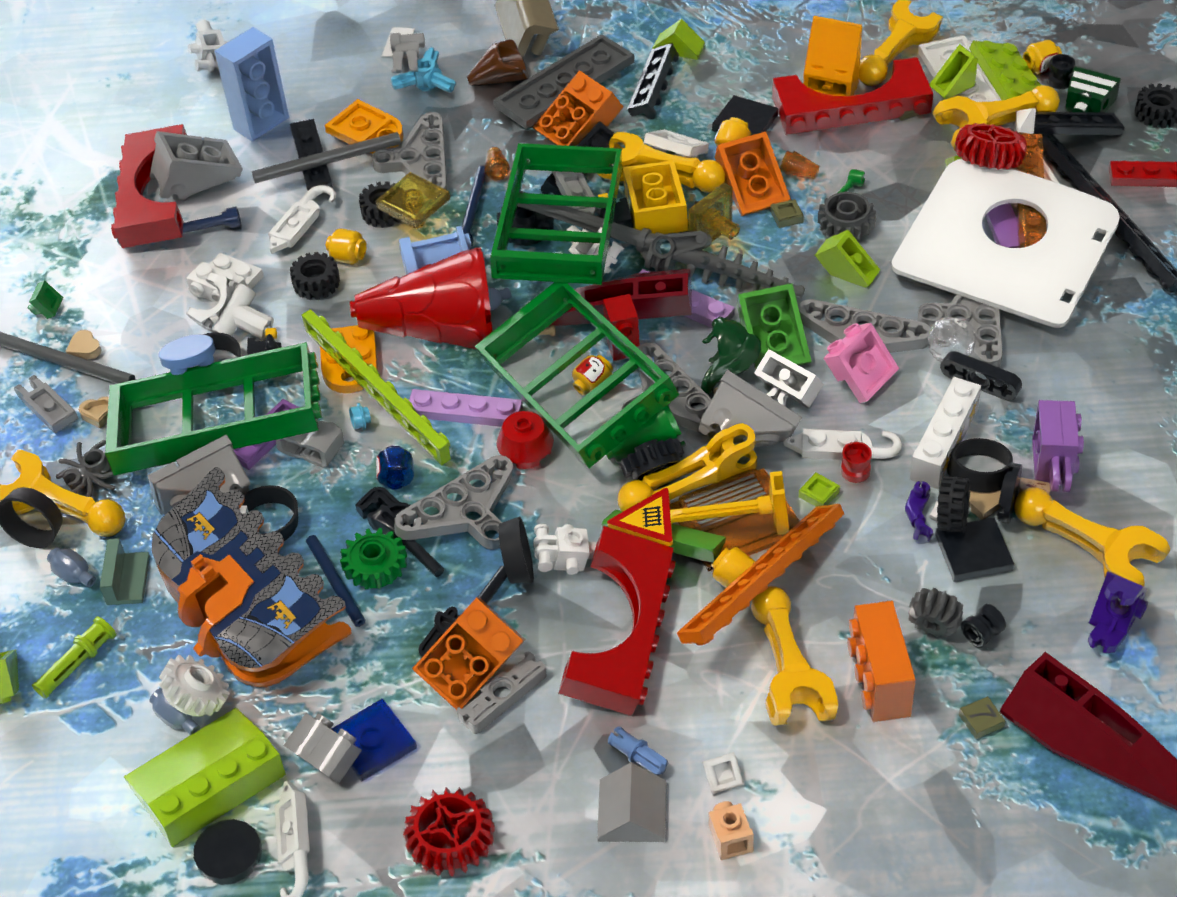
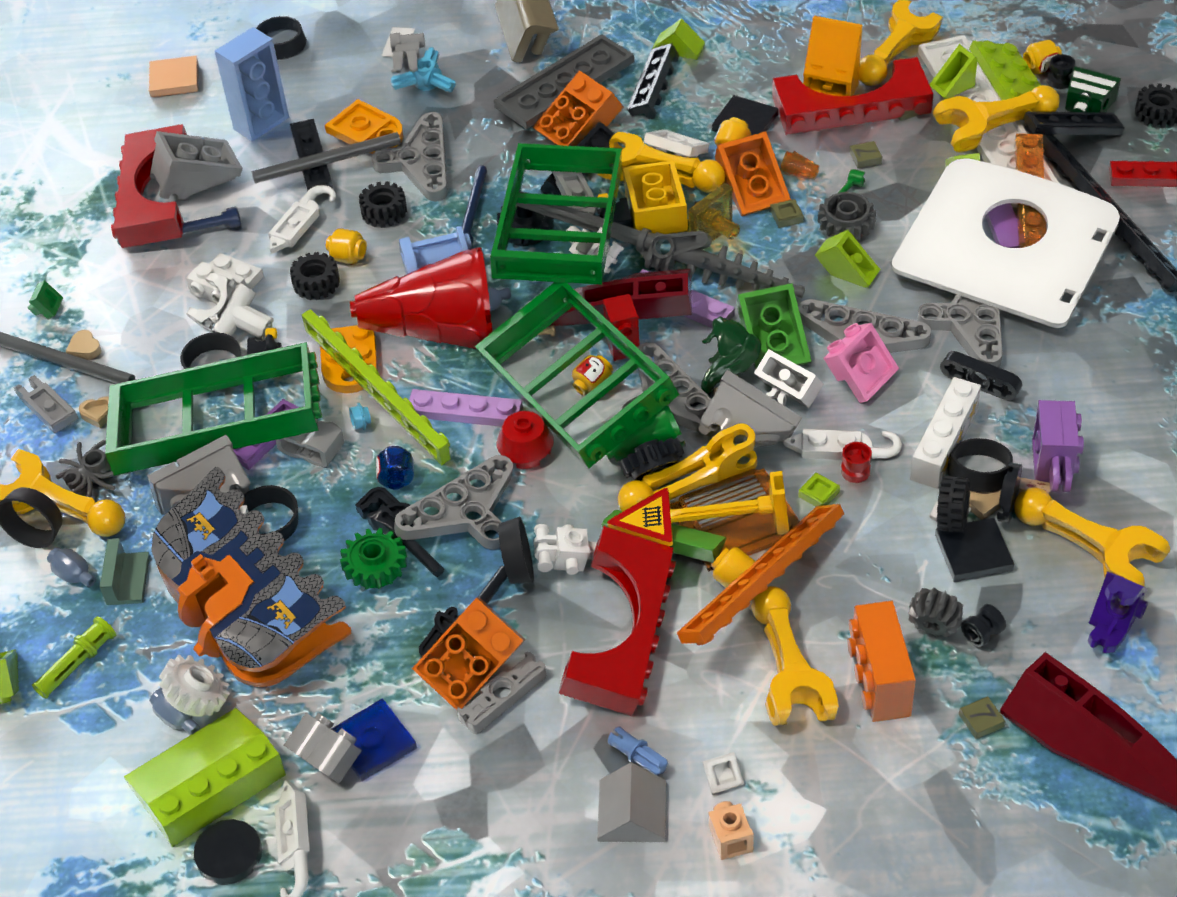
(173, 76): none -> light nougat tile
(187, 353): tile -> none
(205, 45): white piece -> none
(291, 47): none -> black tyre
(335, 580): dark blue piece -> none
(413, 200): clear yellow tile -> none
(435, 845): red gear -> none
(496, 164): clear orange cone -> none
(499, 65): reddish brown hat -> none
(865, 154): none -> olive tile
(914, 509): dark purple arm -> none
(951, 335): clear helmet -> none
(991, 146): red gear -> none
(1025, 121): white slope -> none

